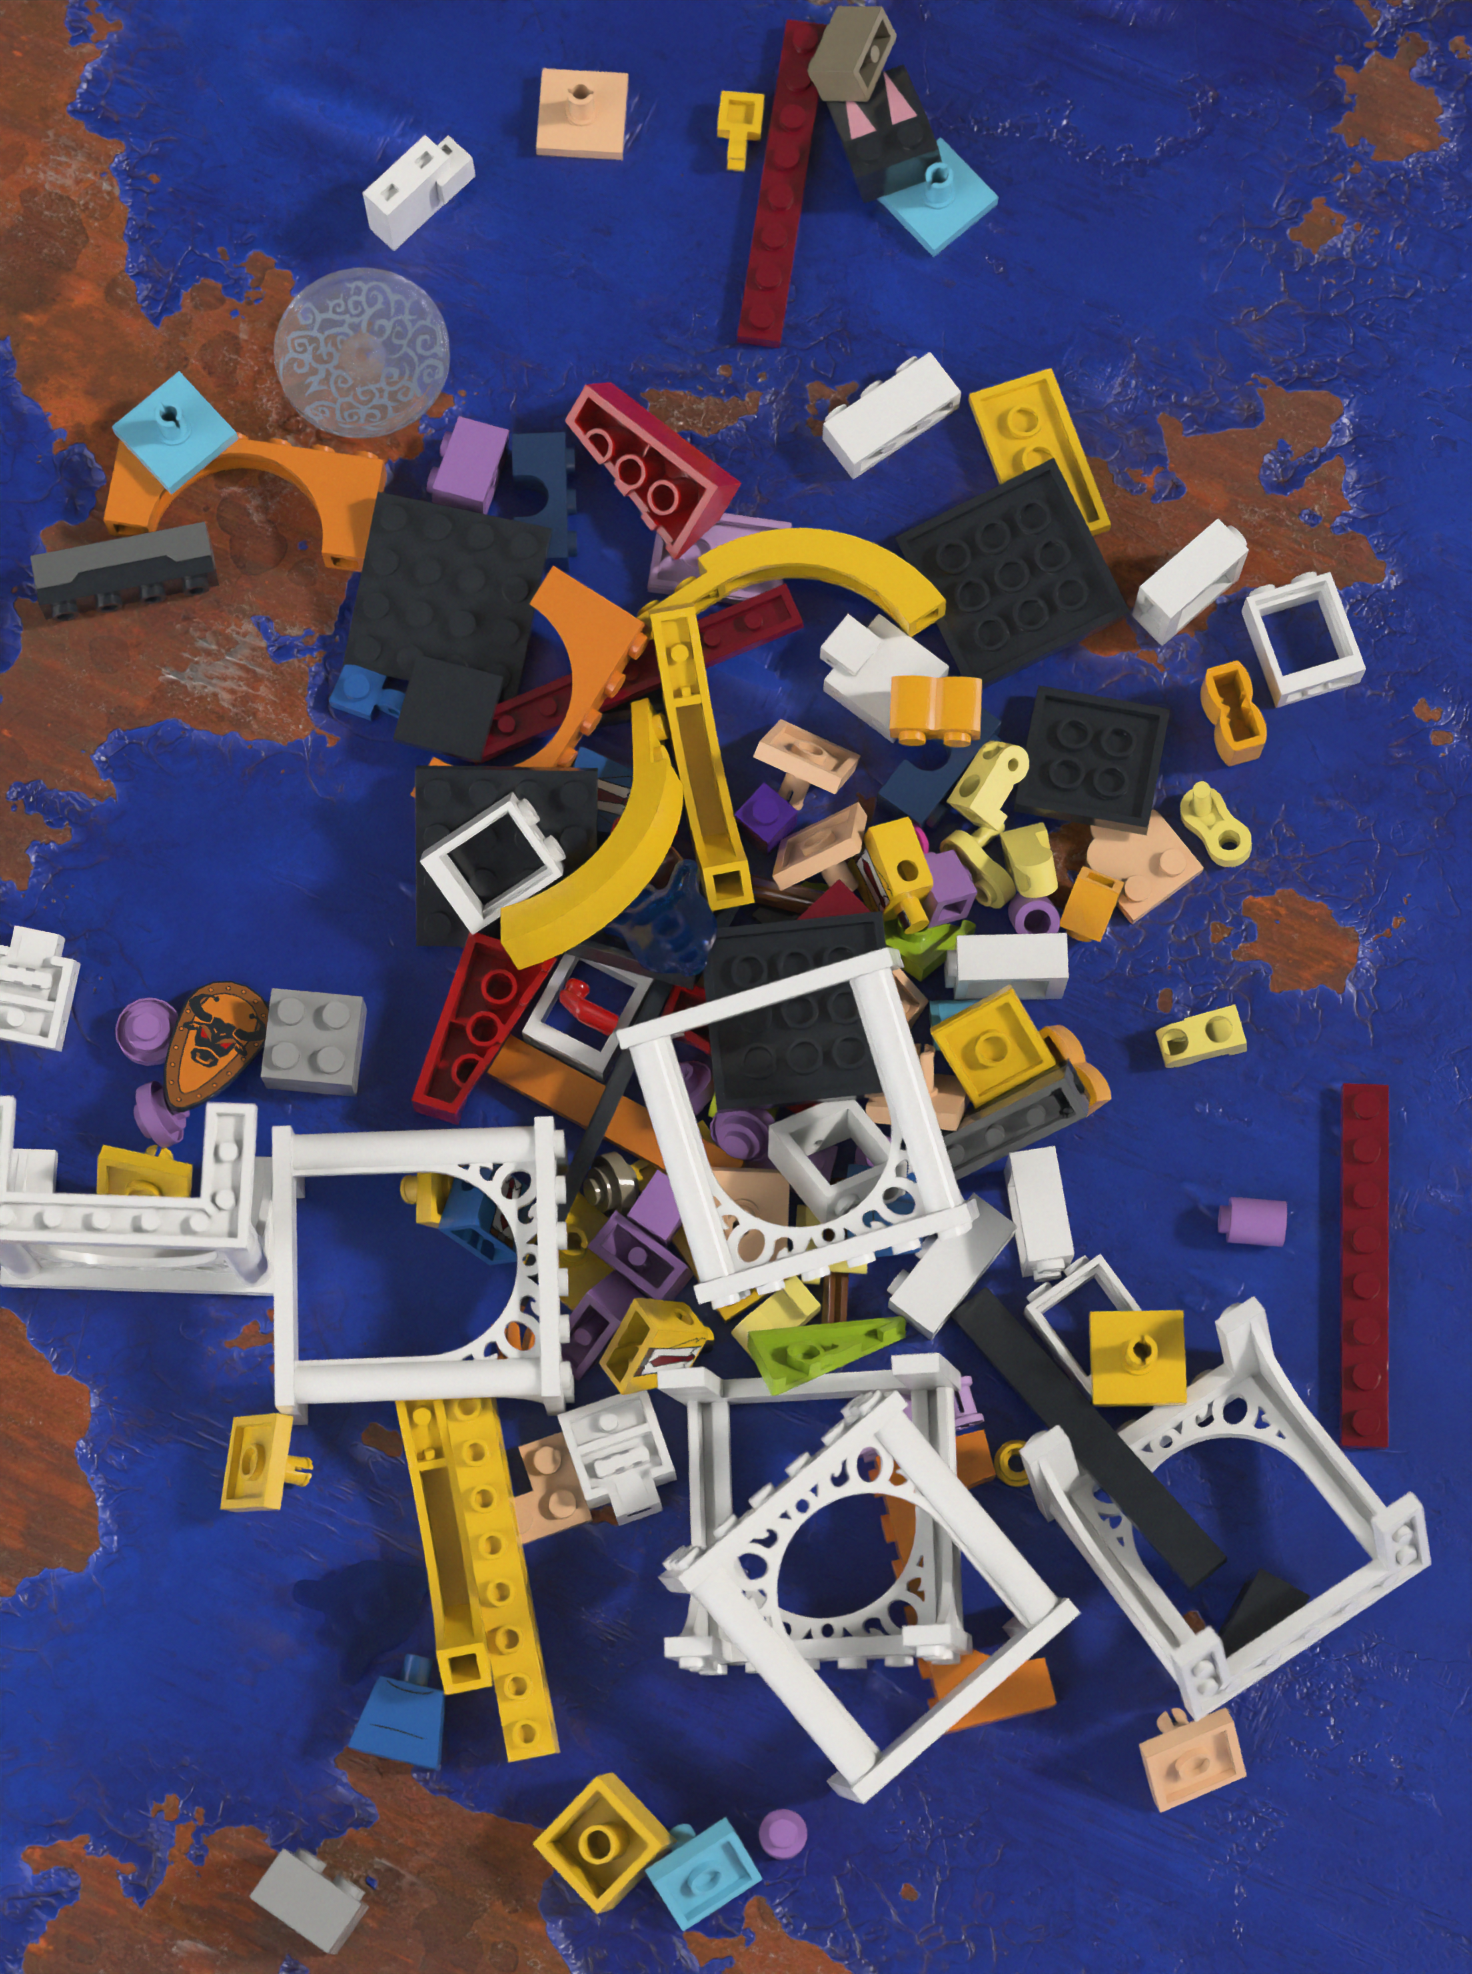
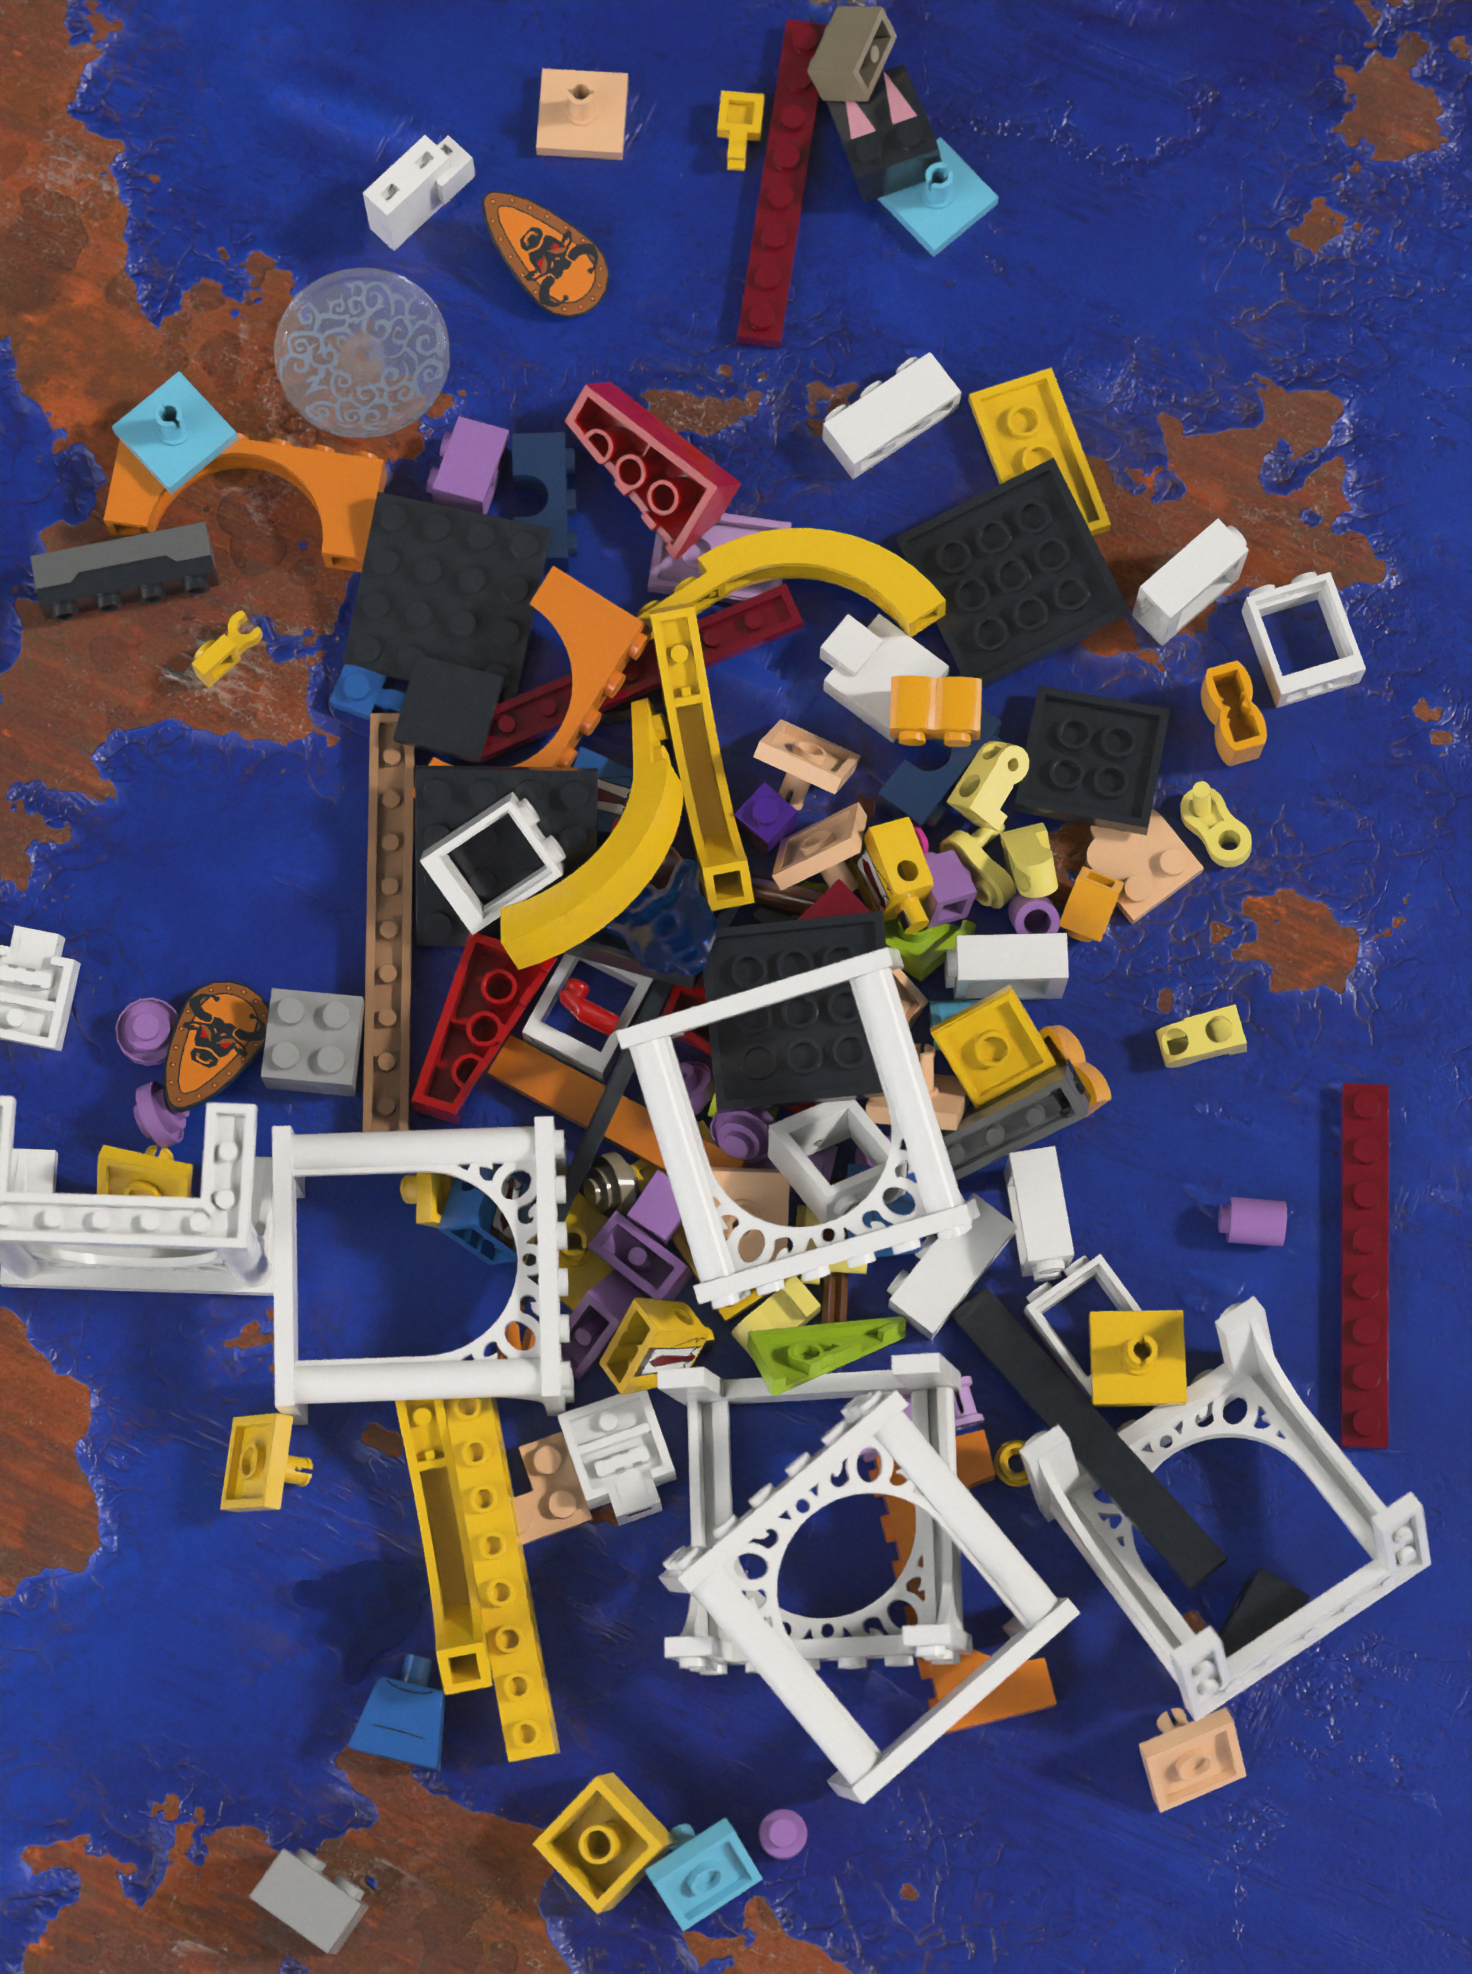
(219, 656): none -> yellow plate
(389, 929): none -> medium nougat plate
(546, 254): none -> shield

